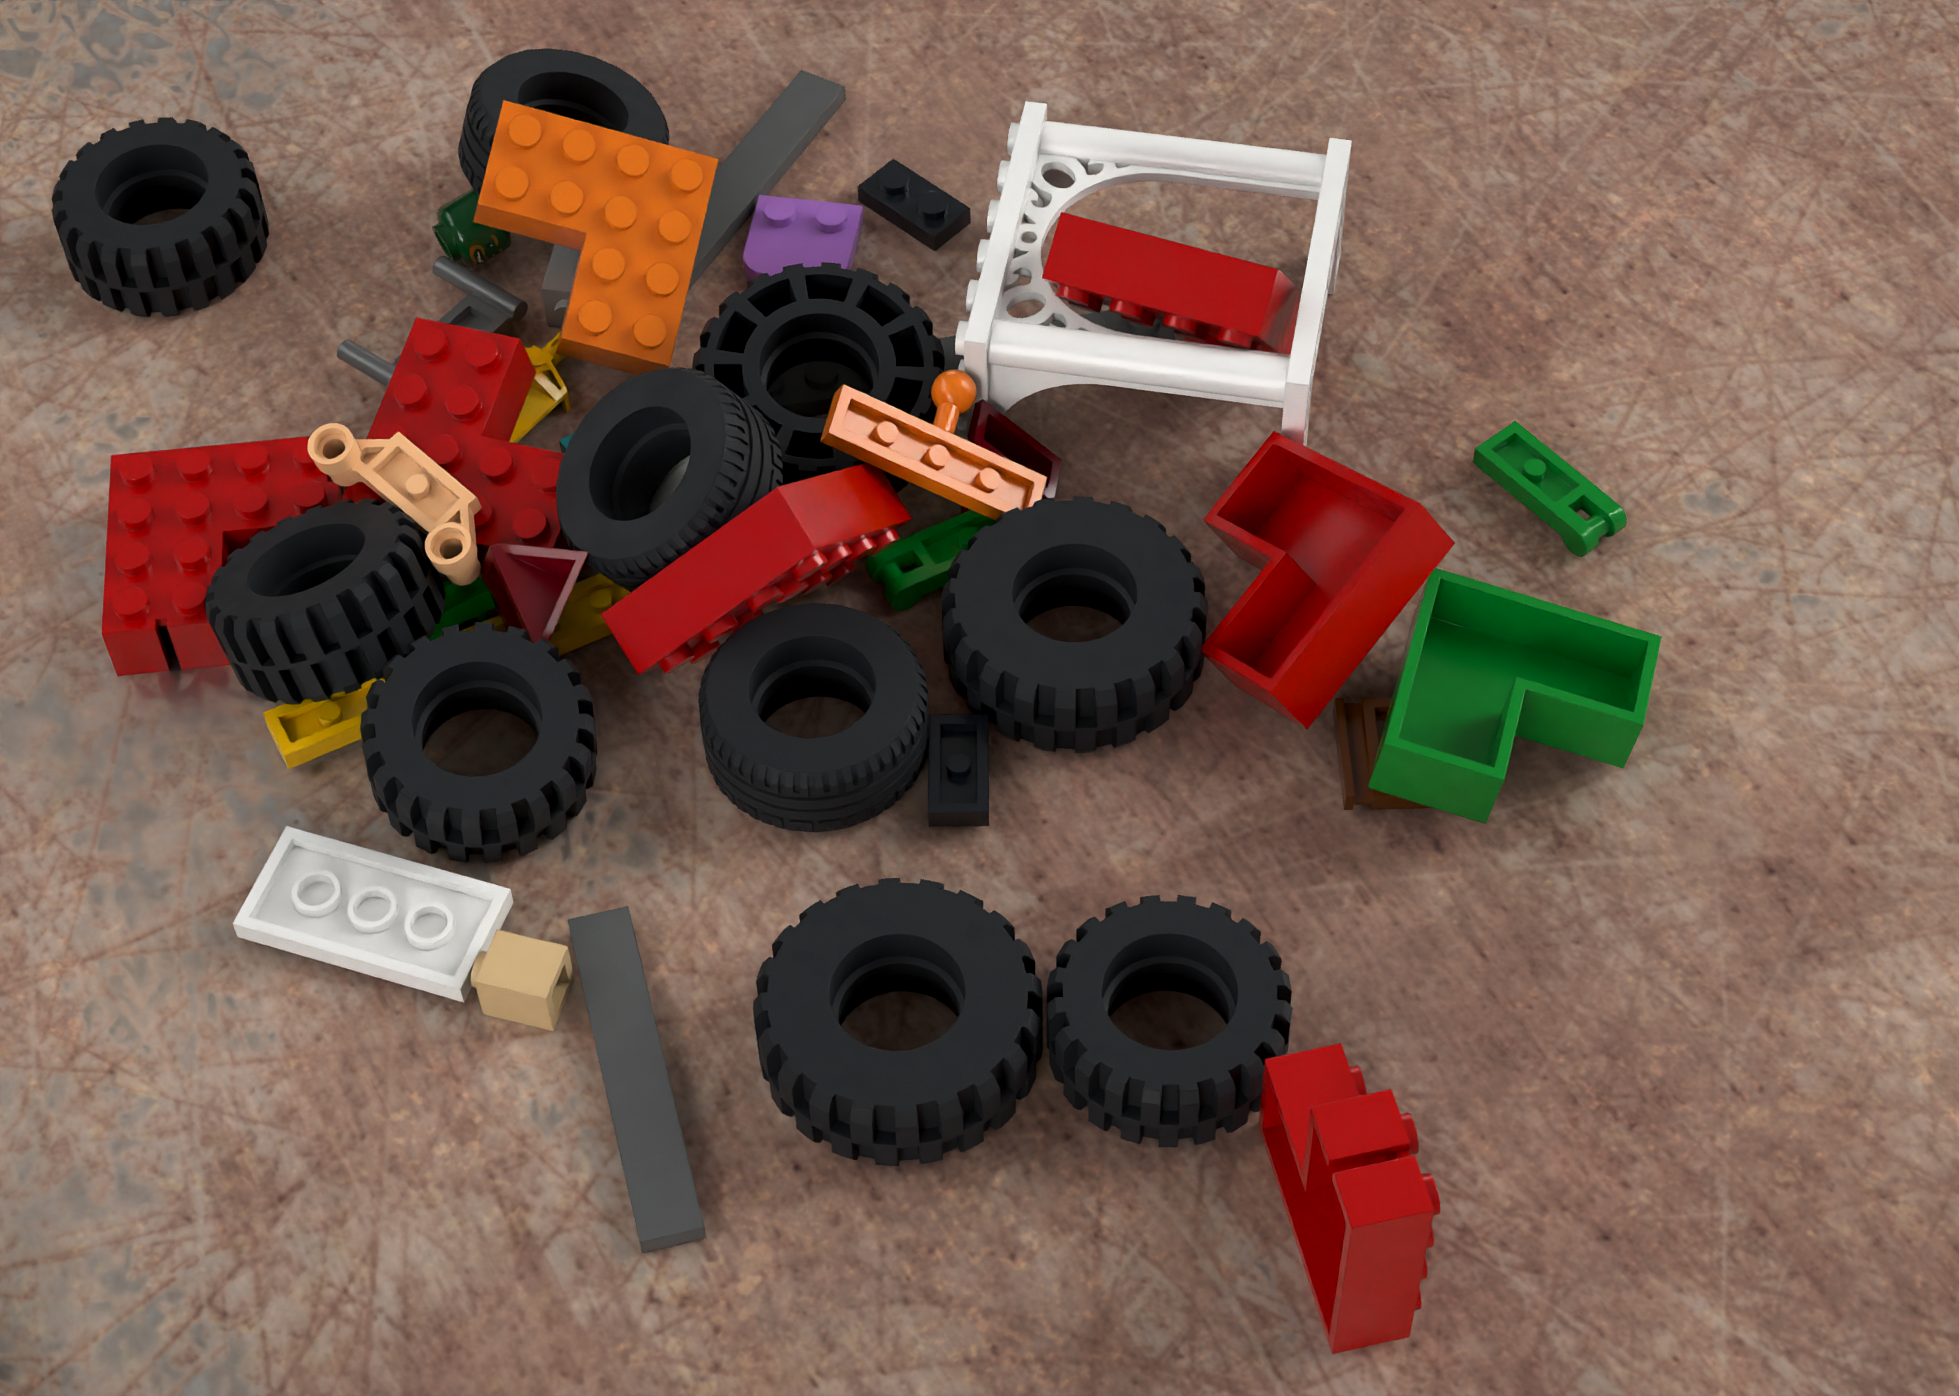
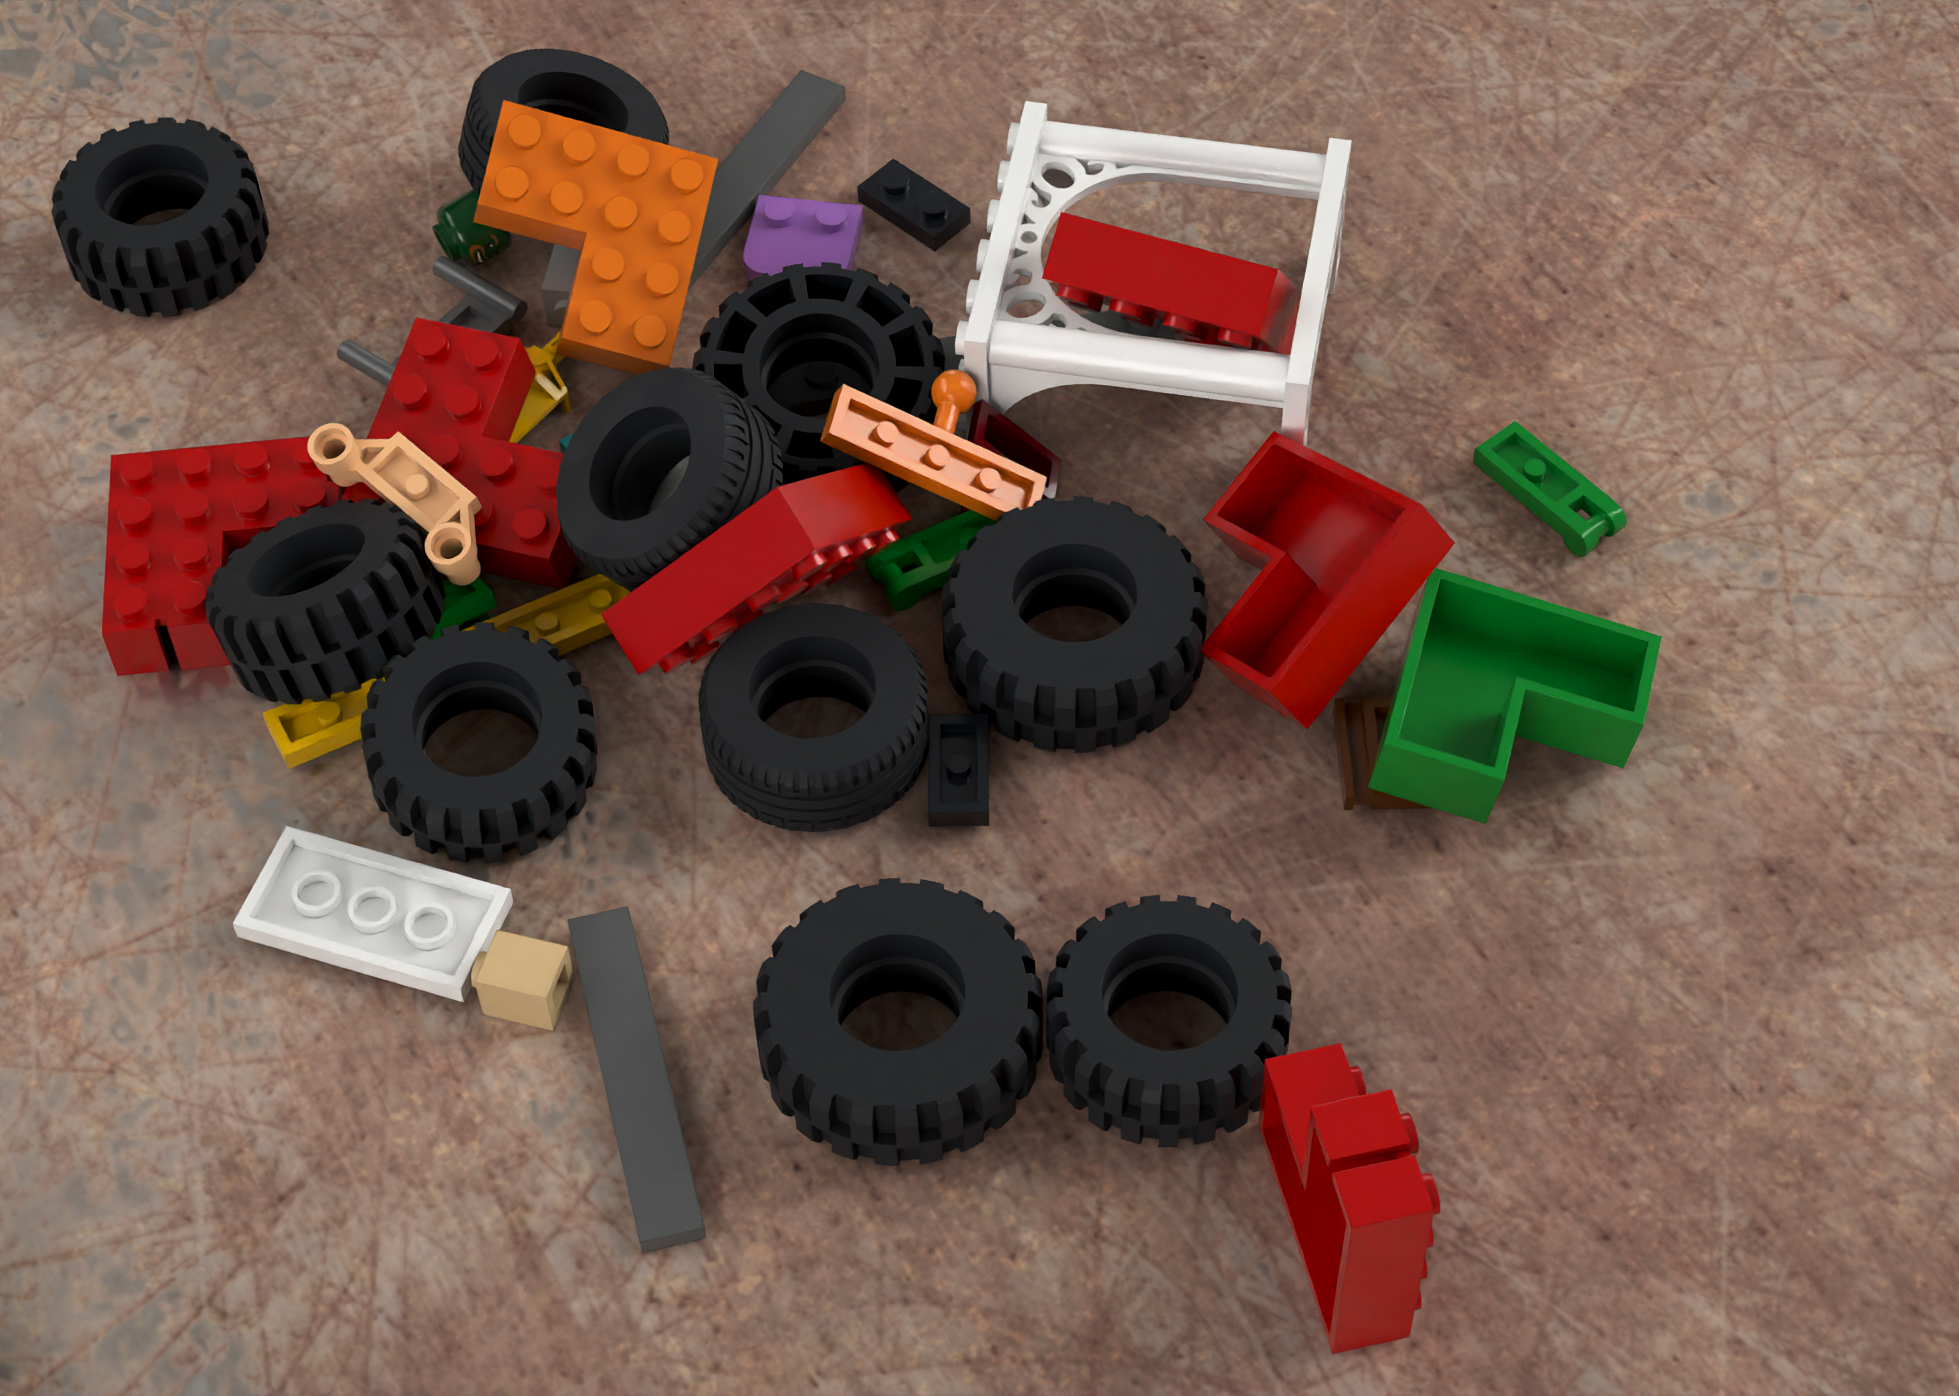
(531, 584): dark red slope -> none

